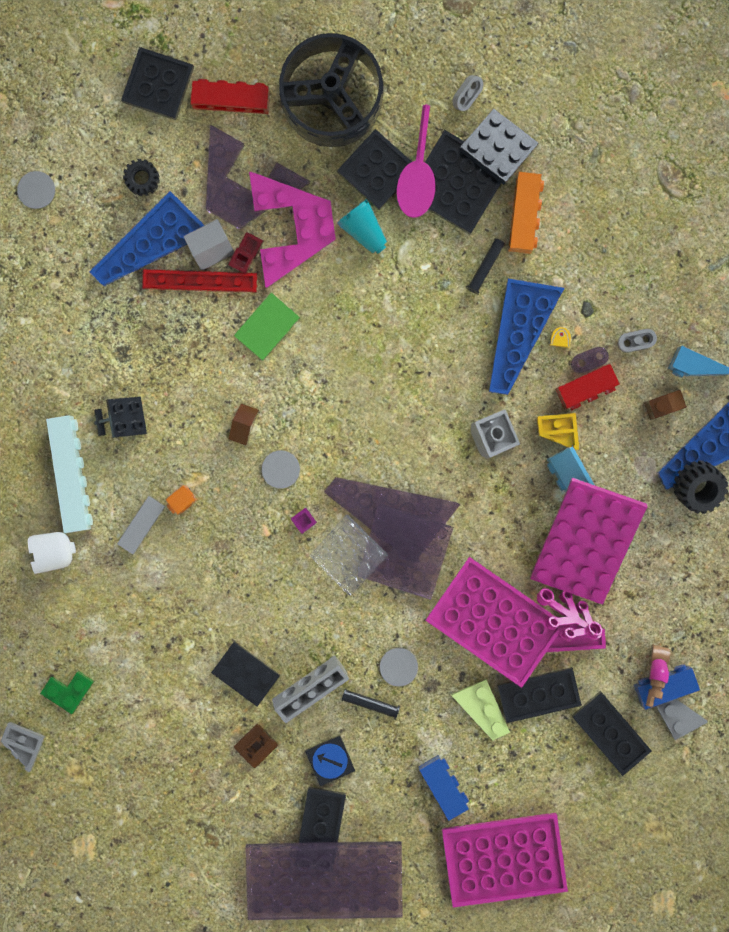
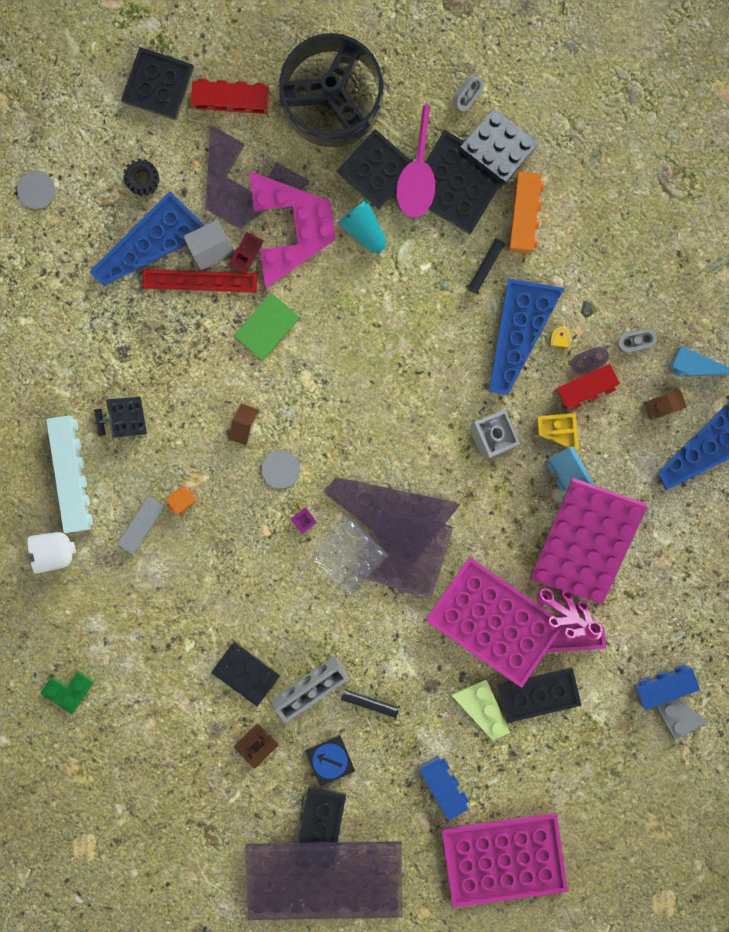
(23, 744): light grey wing -> none
(398, 667): light grey piece -> none
(611, 733): black plate -> none
(659, 673): medium nougat piece -> none
(709, 496): black tyre -> none

